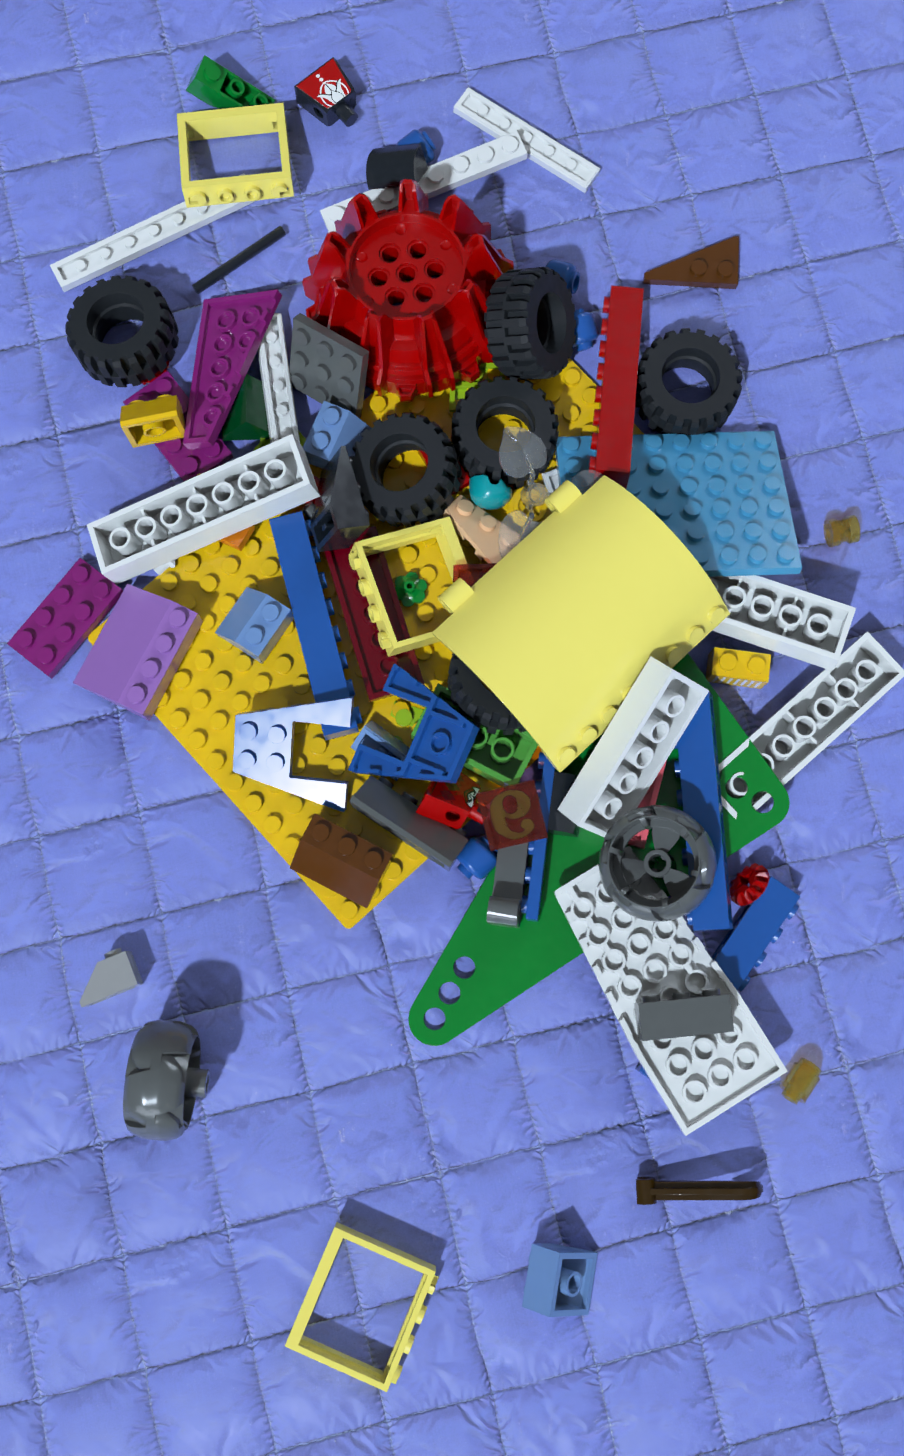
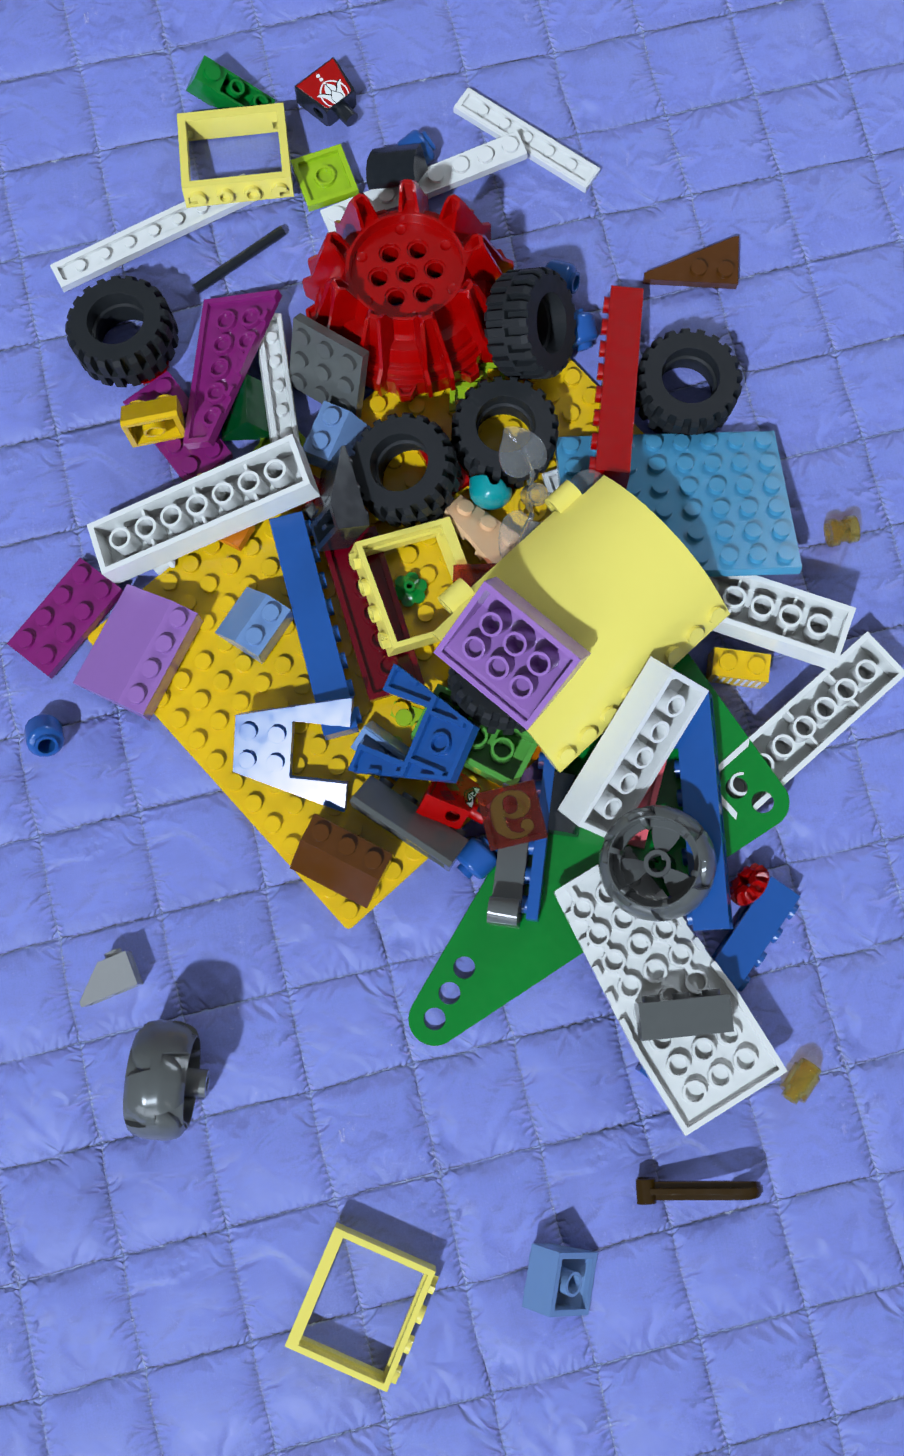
(44, 735): none -> blue head
(324, 177): none -> lime plate
(511, 652): none -> medium lavender slope

